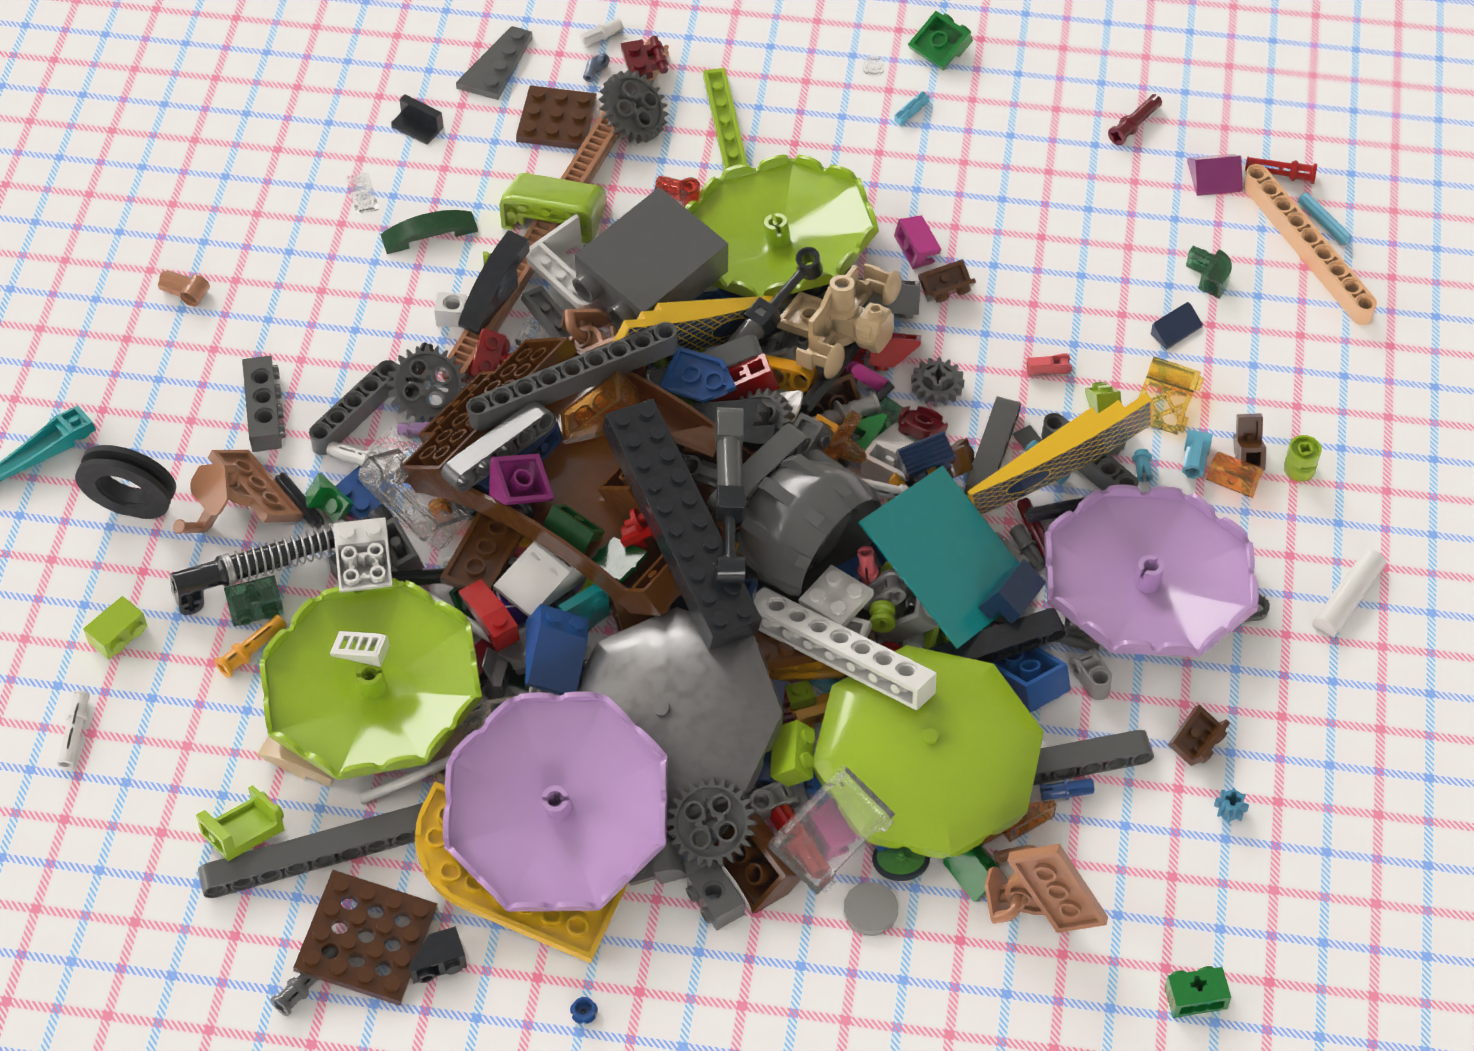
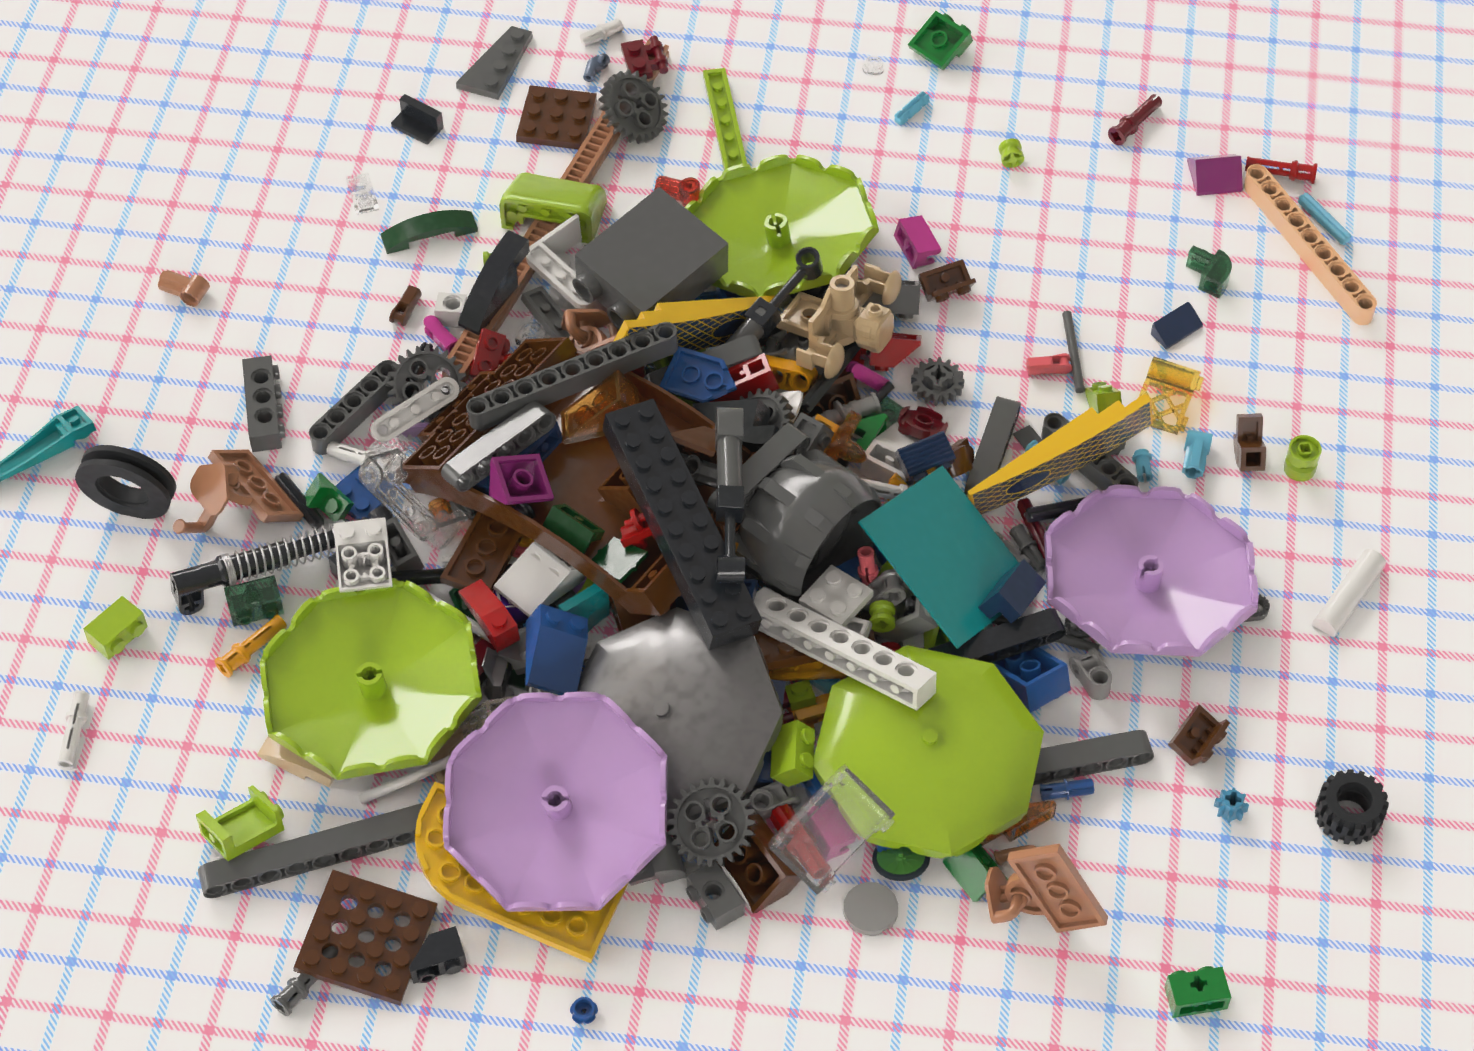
(364, 656): white slope -> none
(406, 305): none -> reddish brown bar
(414, 409): none -> white plate
(439, 333): none -> dark pink bar
(1011, 153): none -> lime wheel
(1073, 352): none -> dark grey bar
(1234, 474): clear orange slope -> none
(1348, 825): none -> black tyre

